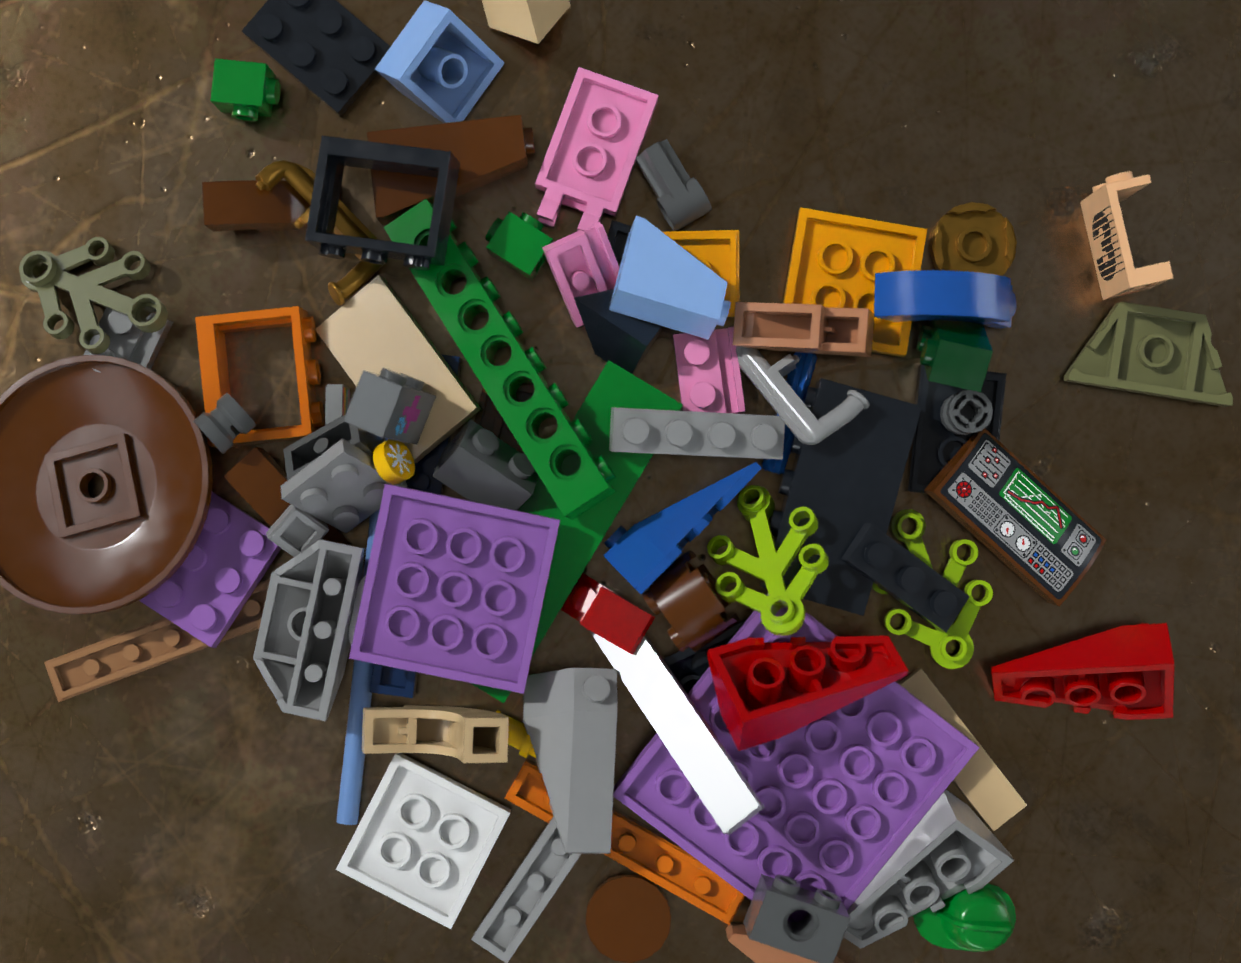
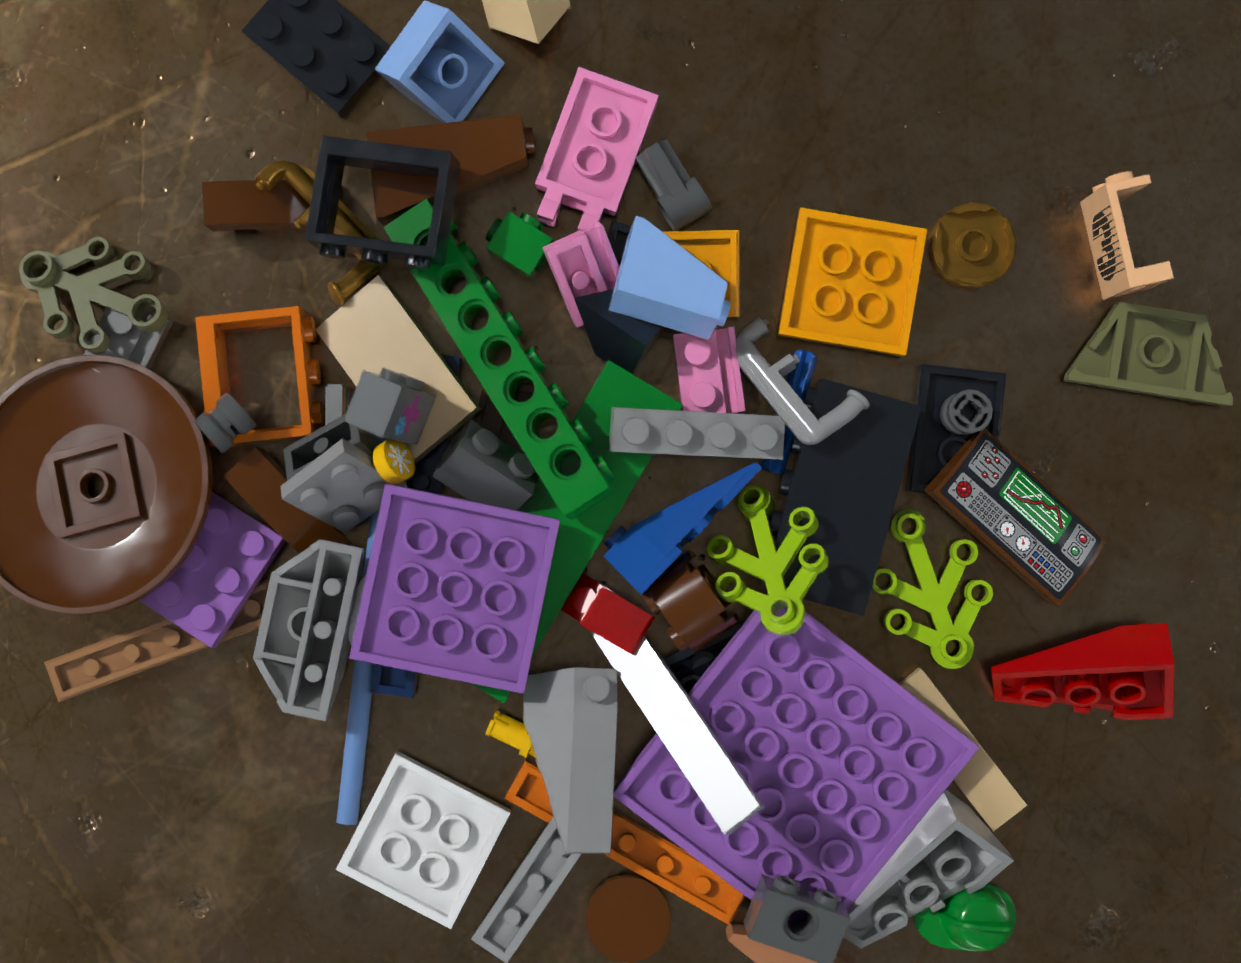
(244, 89): green brick -> none
(296, 530): light grey tile -> none
(442, 730): tan arch -> none
(787, 685): red wedge -> none
(804, 328): nougat slope -> none
(905, 577): black plate -> none
(945, 296): blue arch -> none
(955, 353): dark green brick -> none

